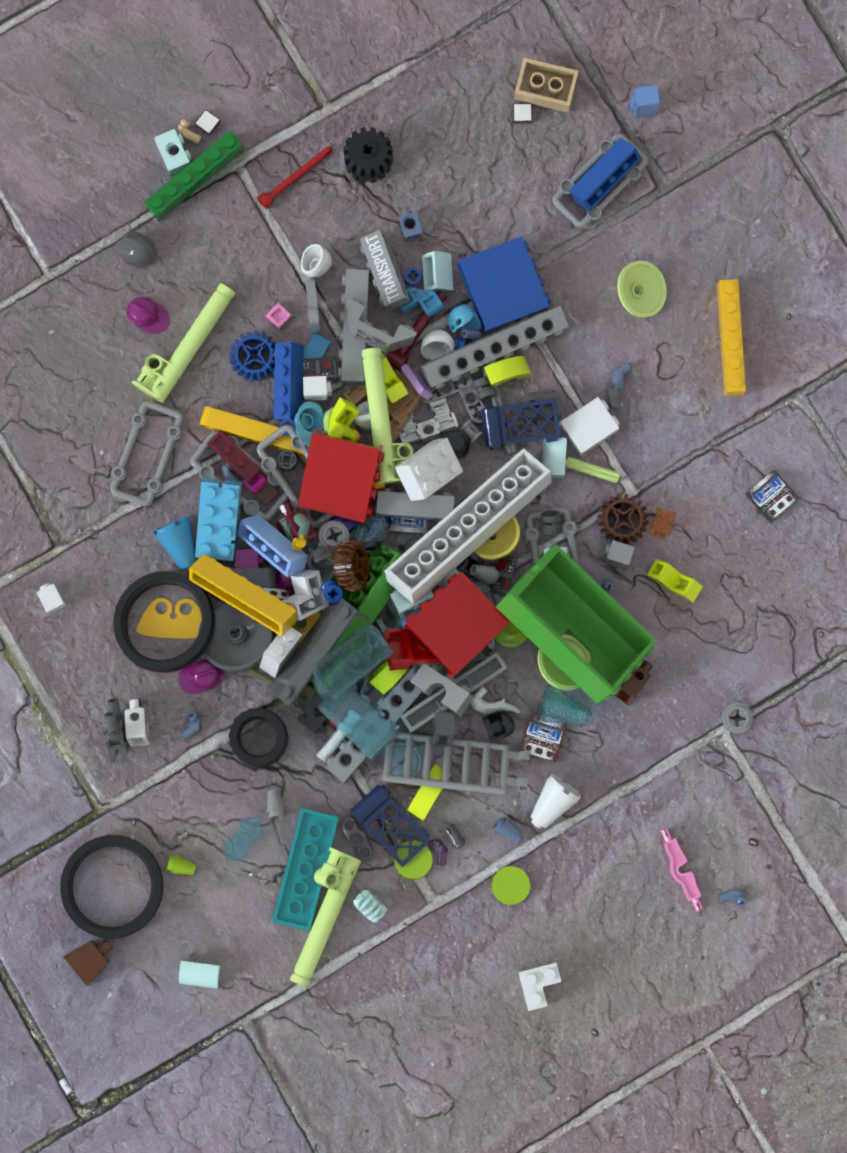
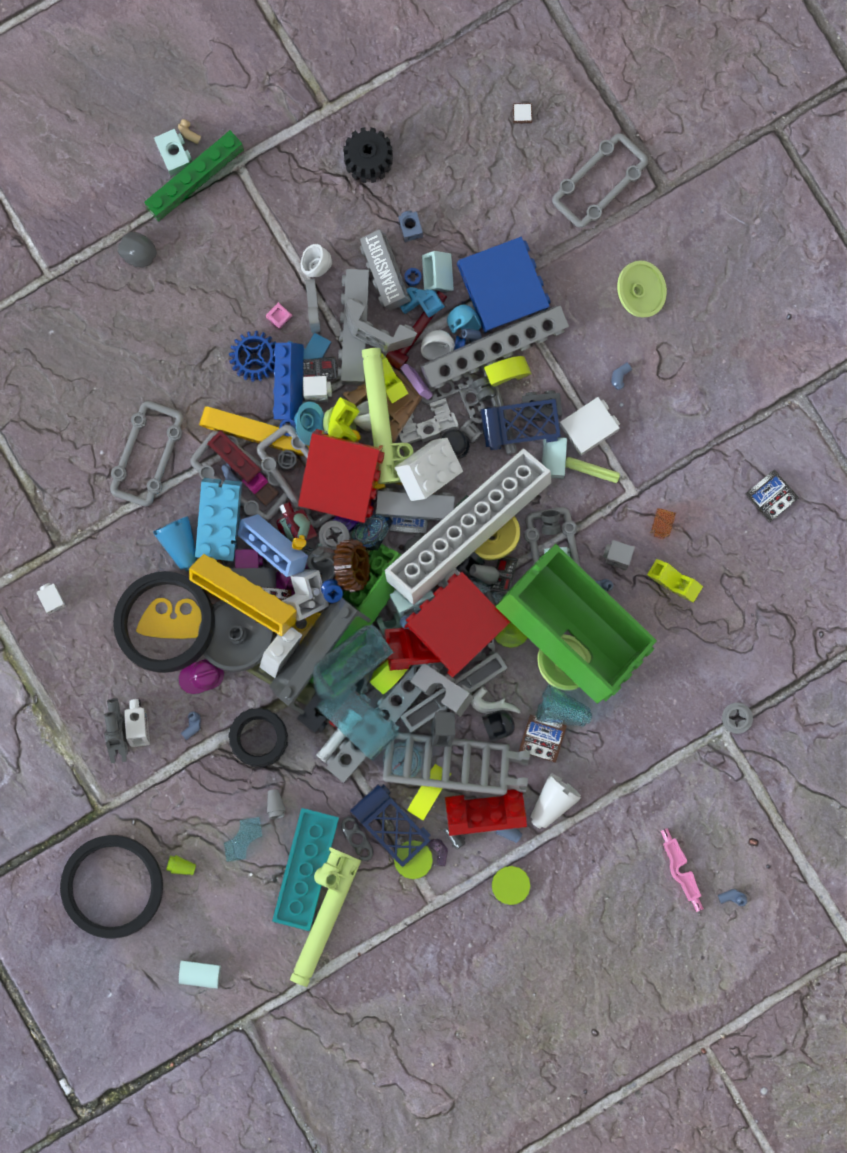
(89, 960): reddish brown torso -> none
(148, 315): magenta piece -> none
(161, 380): yellowish green piece -> none
(207, 122): white tile -> none
(267, 198): red piece -> none
(370, 905): light aqua gear -> none
(485, 813): none -> red piece
(534, 980): white brick -> none
(546, 85): tan brick -> none
(605, 174): blue brick -> none
(613, 396): dark grey piece -> none
(629, 526): reddish brown gear -> none
(633, 686): reddish brown torso -> none
(645, 101): medium blue piece -> none
(731, 338): yellow brick -> none

